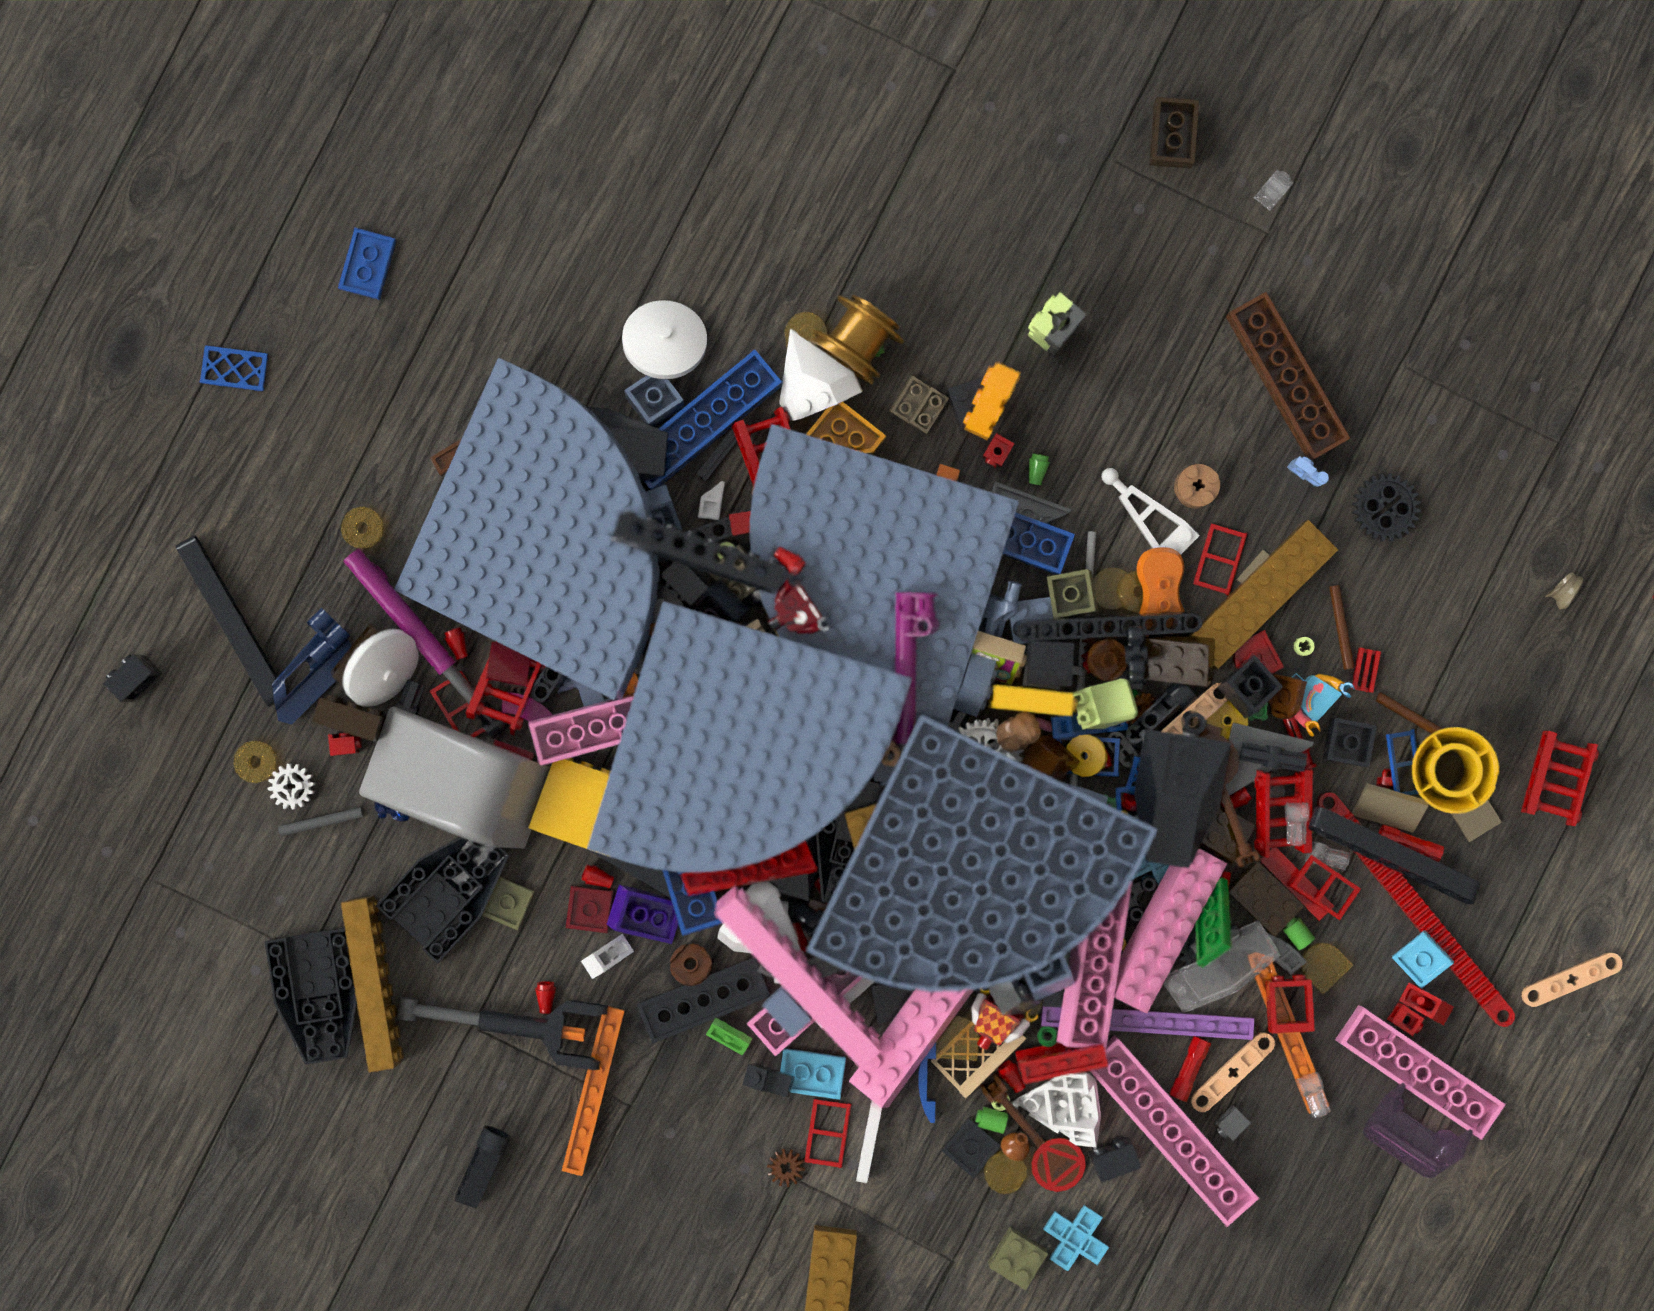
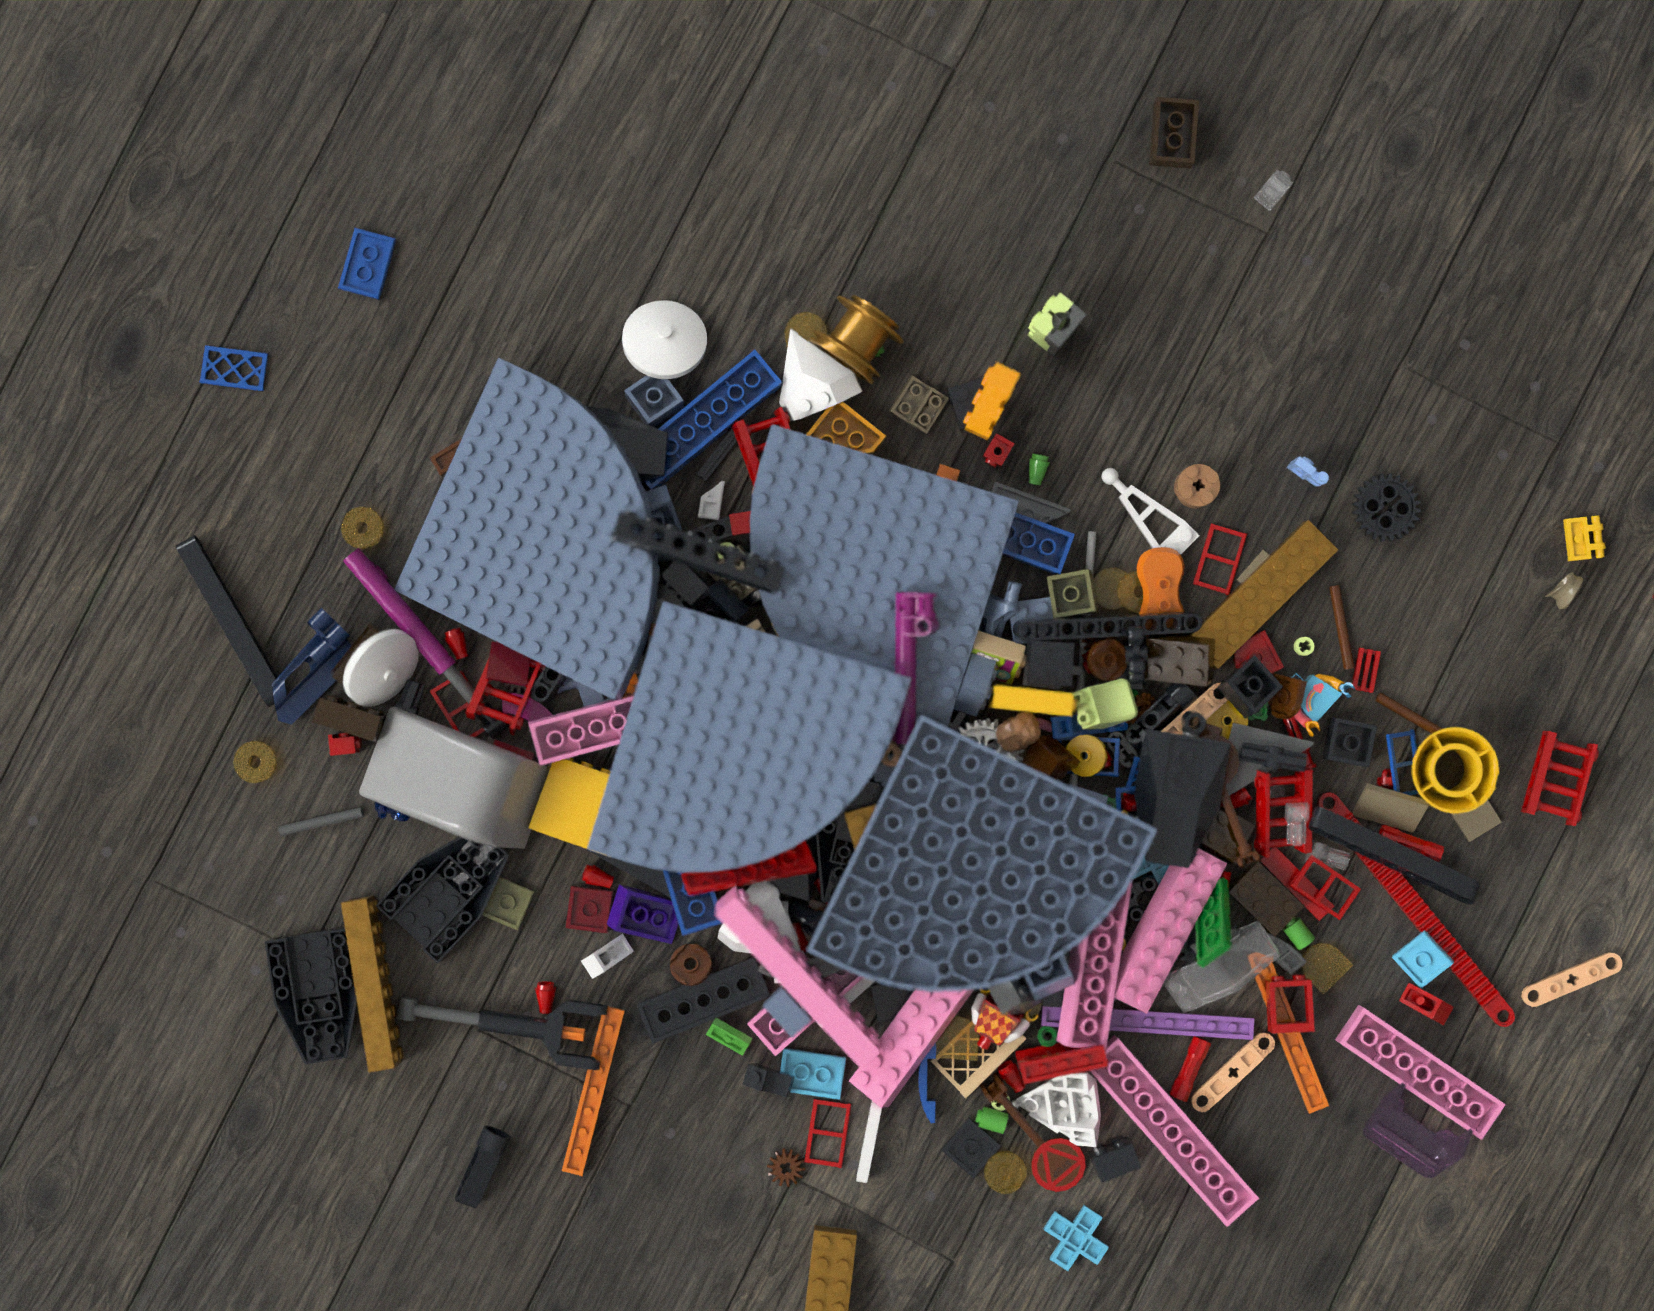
(132, 677): black brick -> none
(292, 794): white gear -> none
(790, 560): red cone -> none
(797, 609): dark red torso -> none
(1015, 1146): dark orange brick -> none
(1017, 1258): olive brick -> none
(1232, 1123): dark grey brick -> none
(1287, 376): reddish brown brick -> none
(1312, 1089): clear piece -> none
(1415, 1021): red brick -> none
(1578, 540): none -> yellow plate

